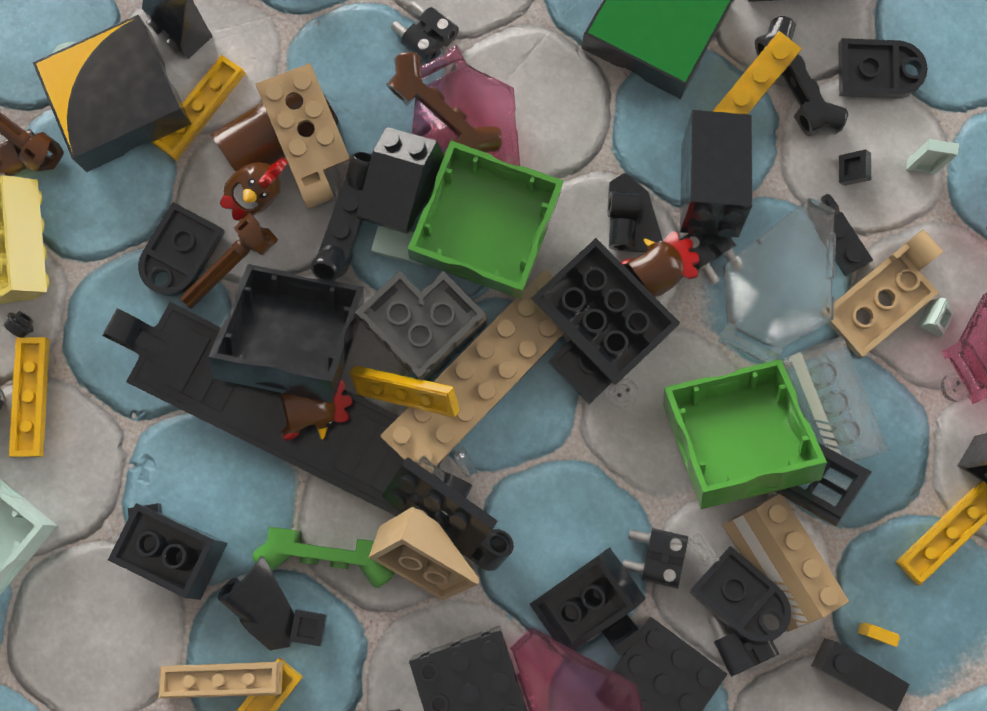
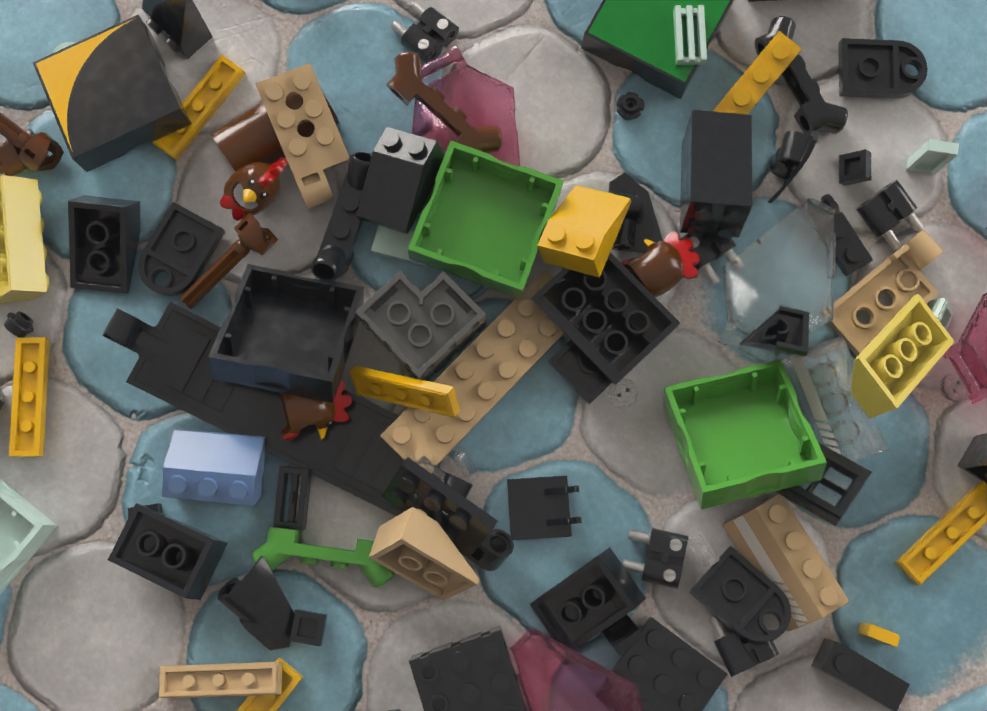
(102, 242): none -> black slope
(214, 467): none -> medium blue slope
(303, 500): none -> black tile
(540, 507): none -> black plate
(583, 230): none -> yellow slope
(627, 112): none -> black plate
(689, 12): none -> light aqua tile
(782, 333): none -> black slope
(792, 156): none -> black panel
(887, 209): none -> black piece
(898, 358): none -> light yellow slope

